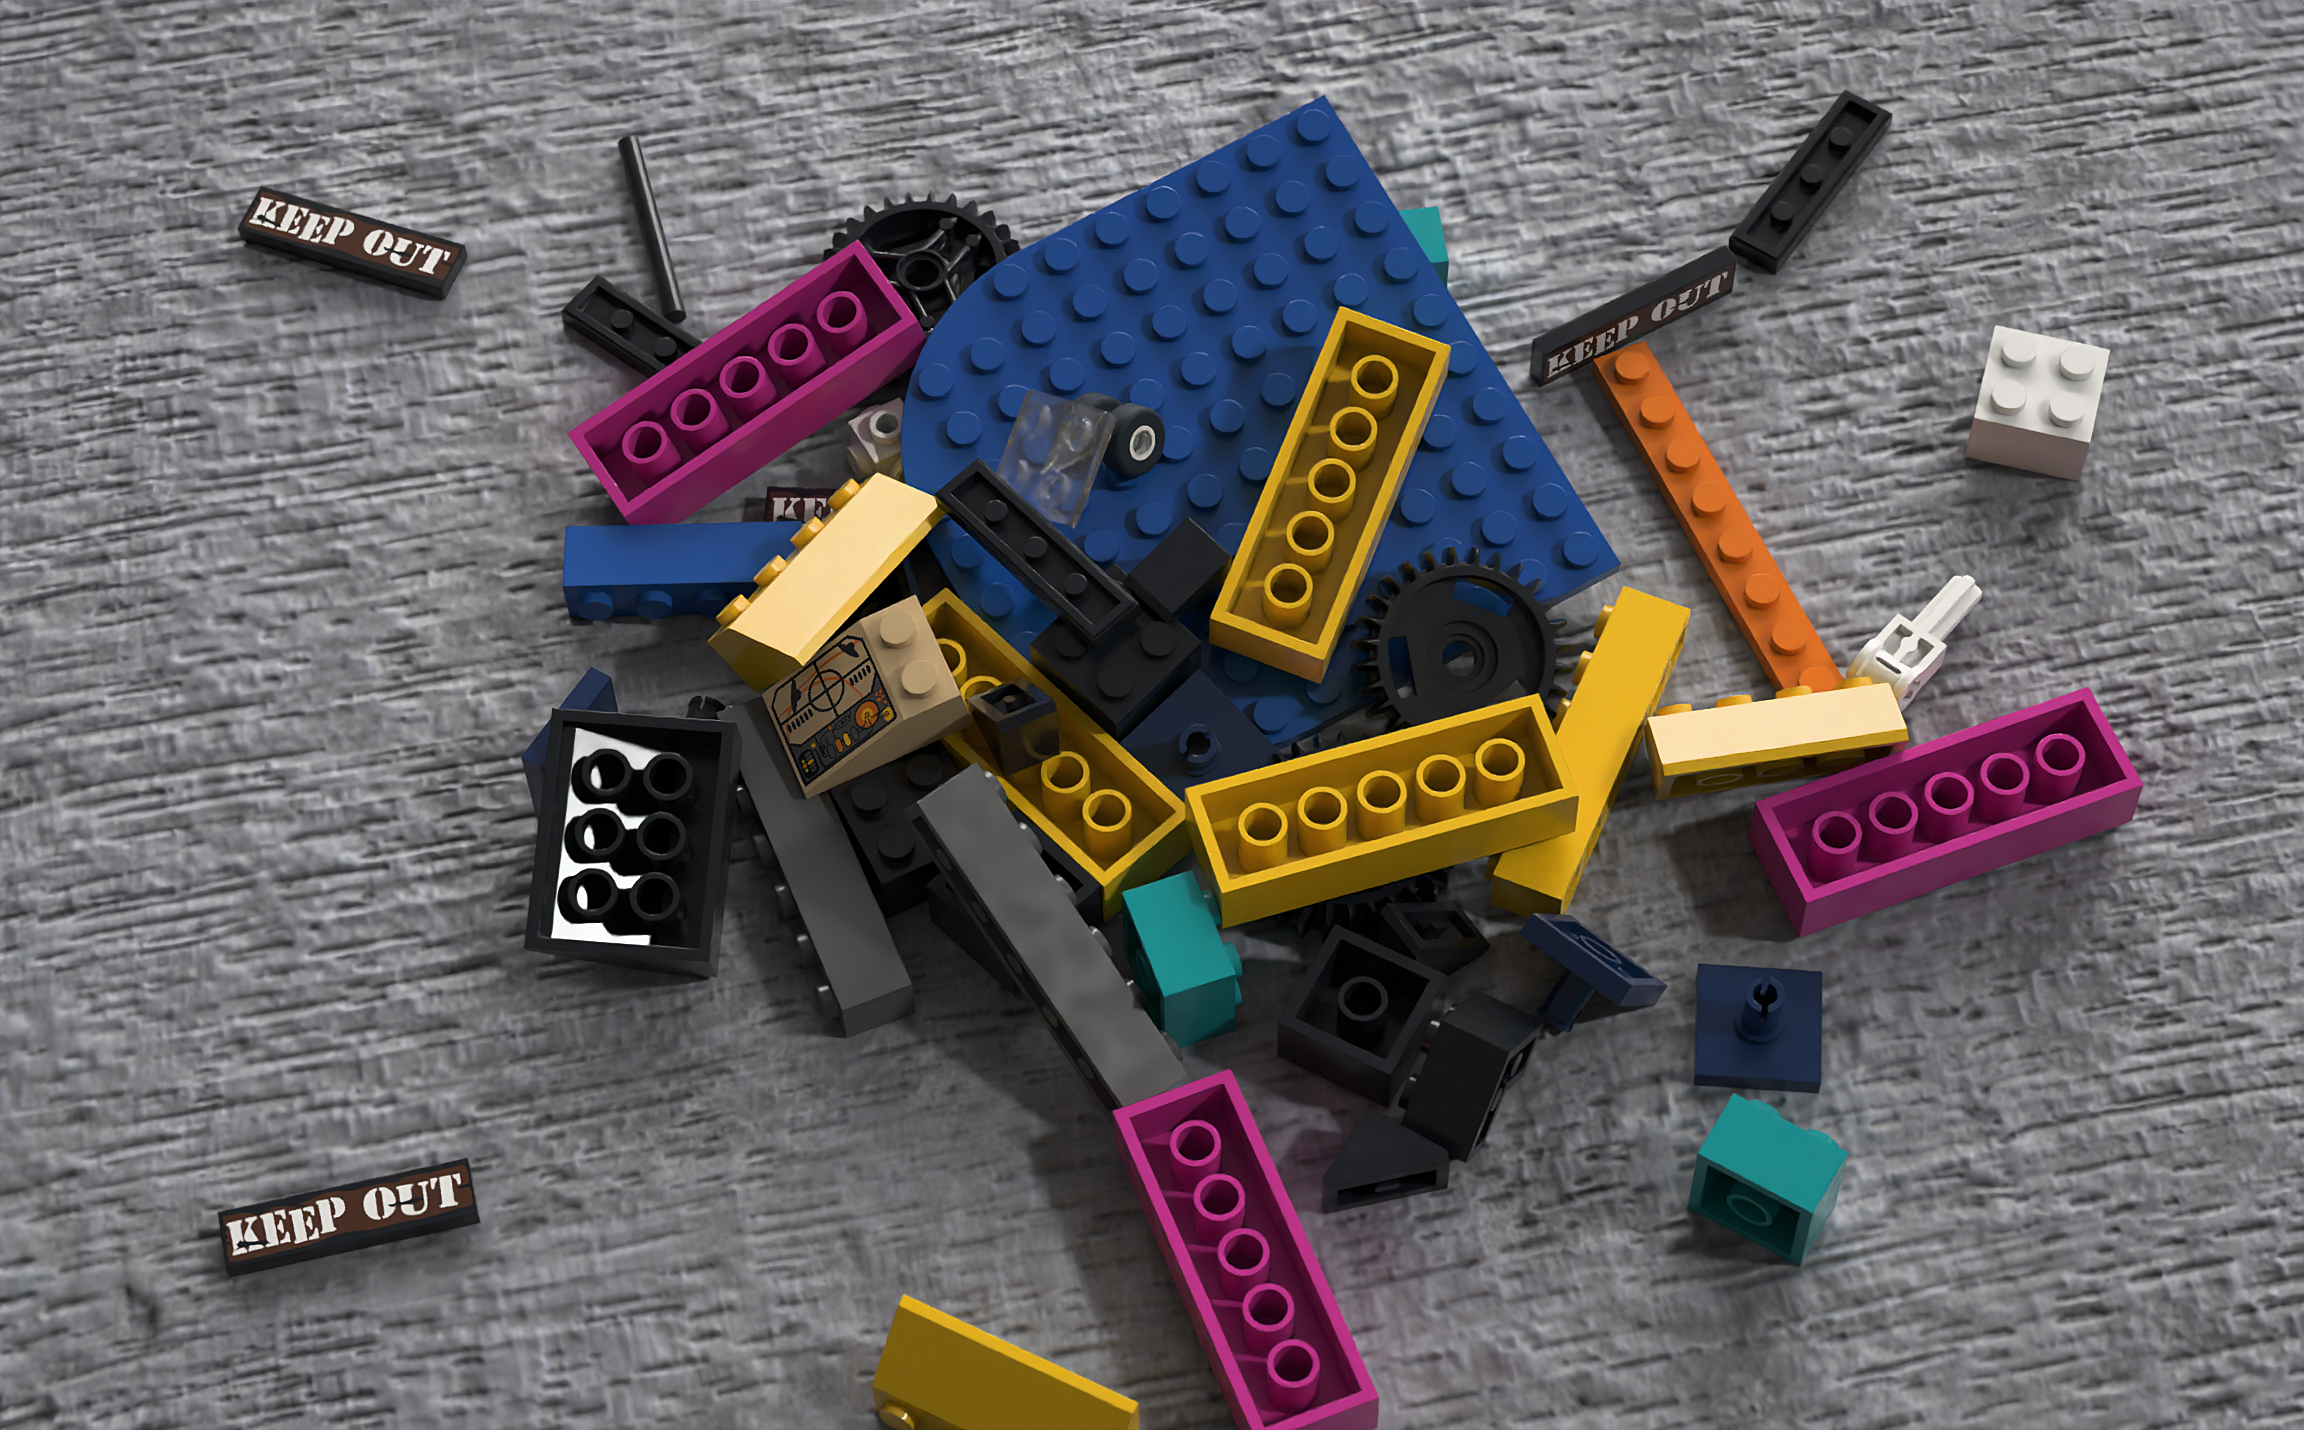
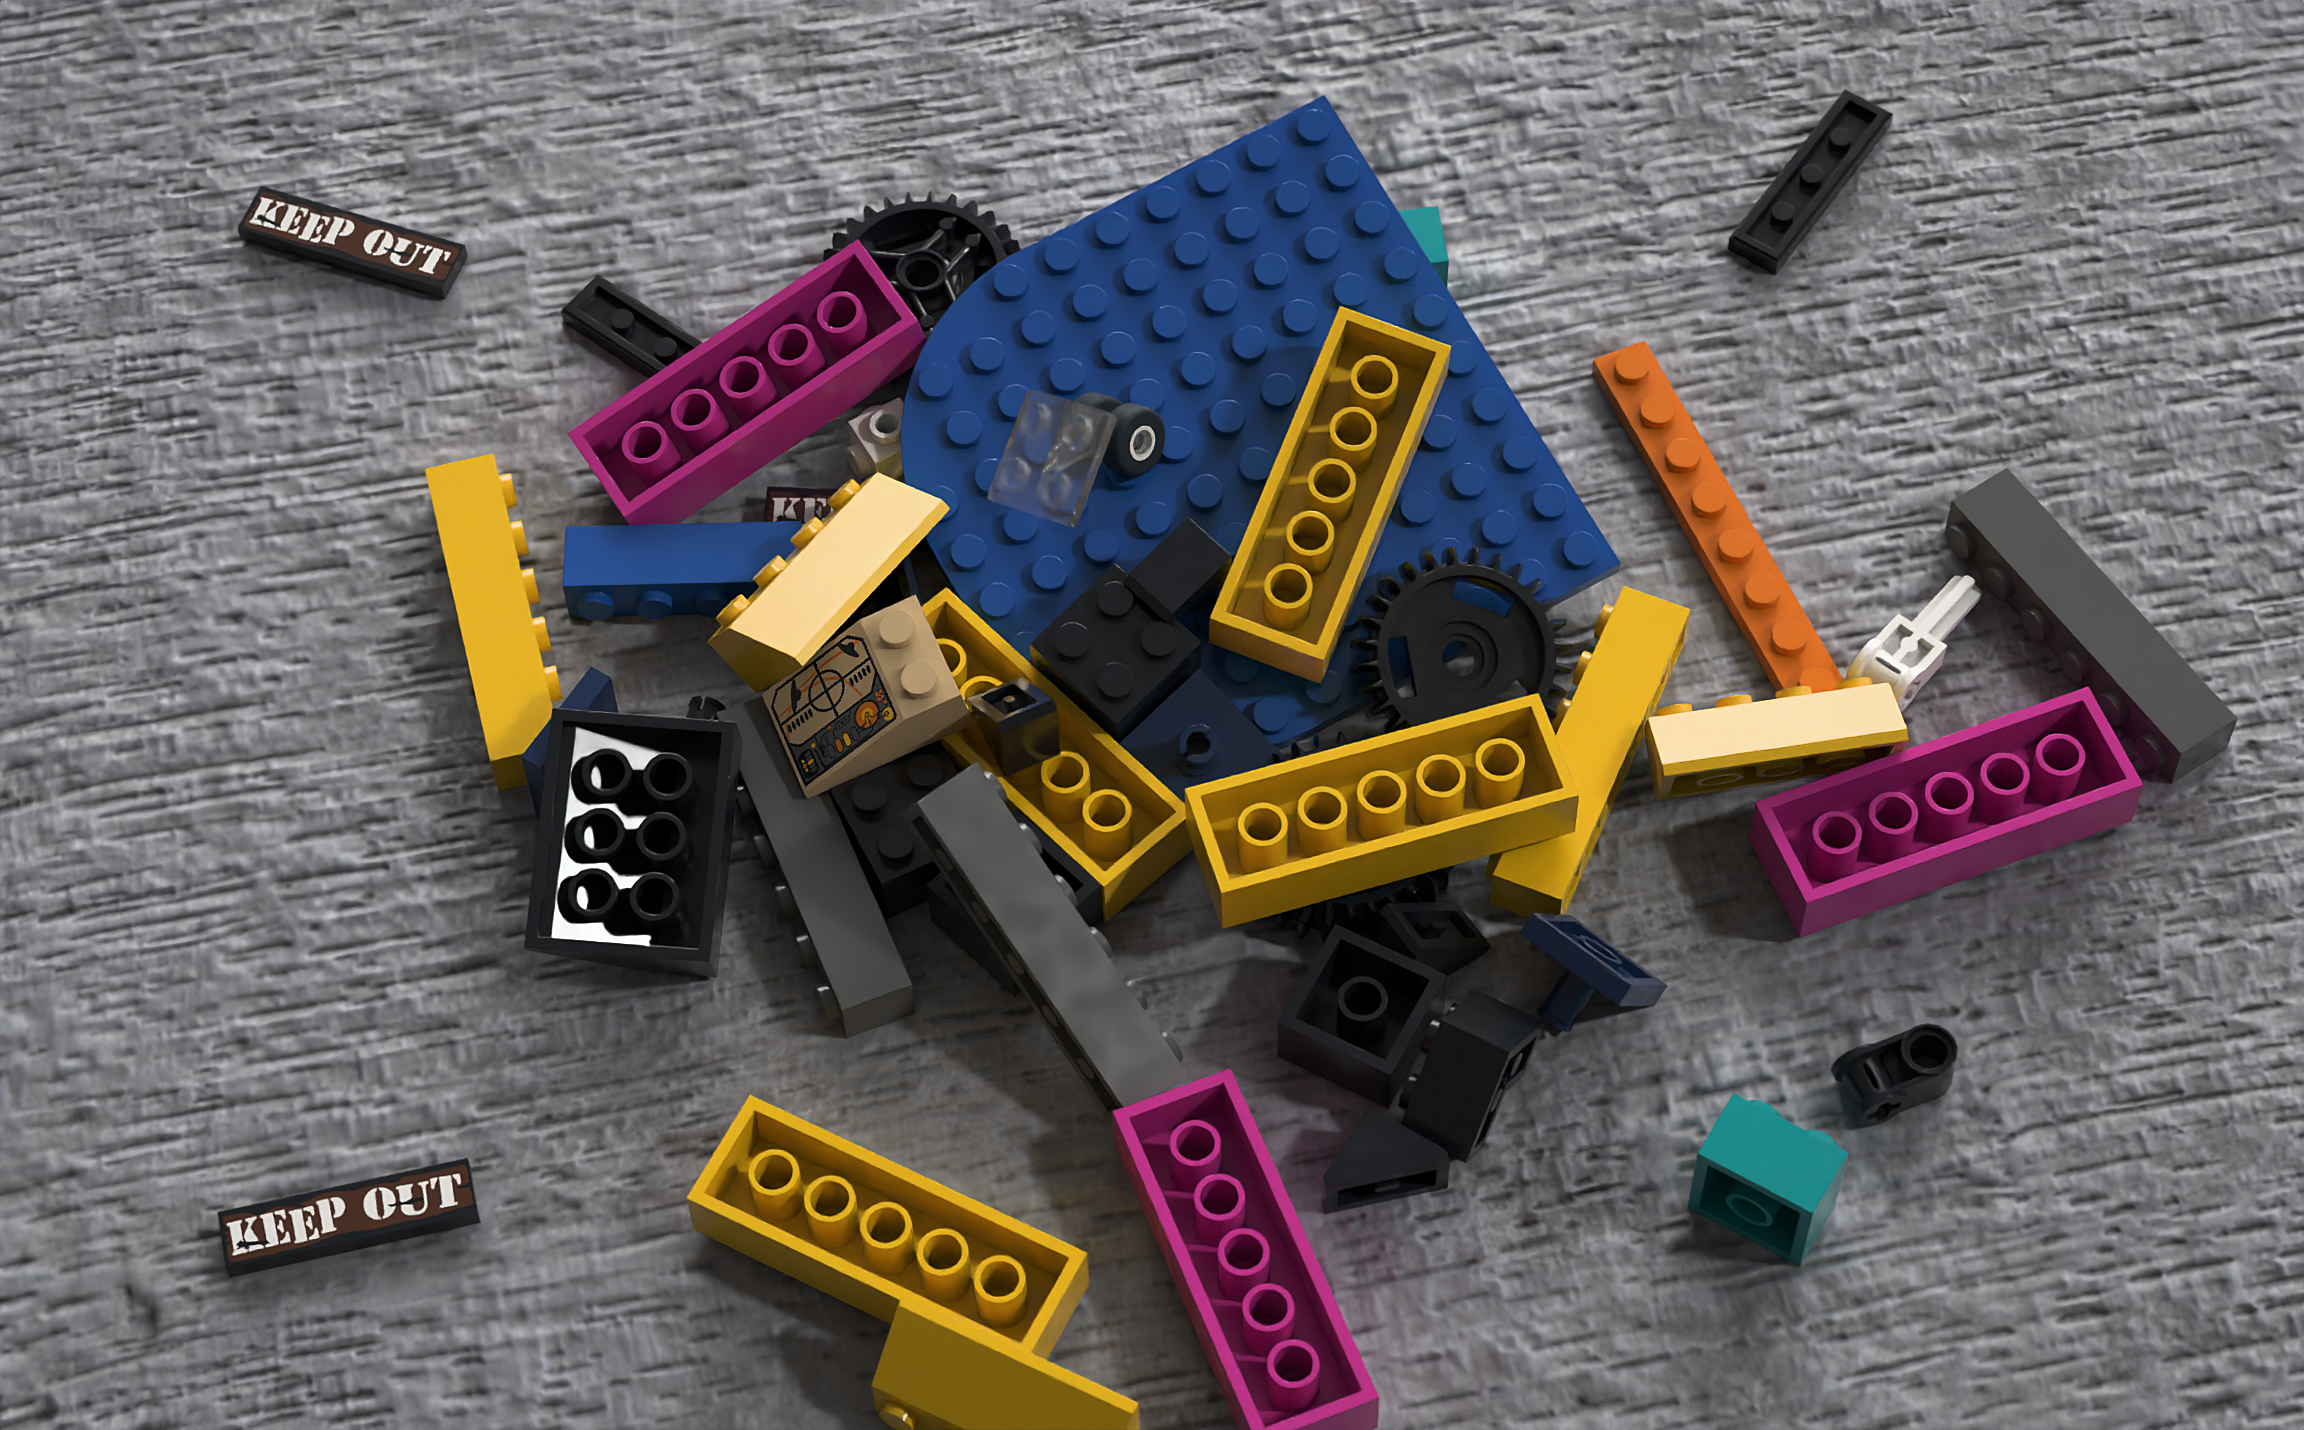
(494, 609): none -> yellow brick
(651, 229): black bar -> none
(881, 1231): none -> yellow brick
(1037, 554): black tile -> none
(1181, 958): teal brick -> none
(1632, 315): tile -> none
(1758, 1028): dark blue tile -> none
(1887, 1079): none -> black piece
(2037, 403): white brick -> none
(2089, 626): none -> dark grey brick

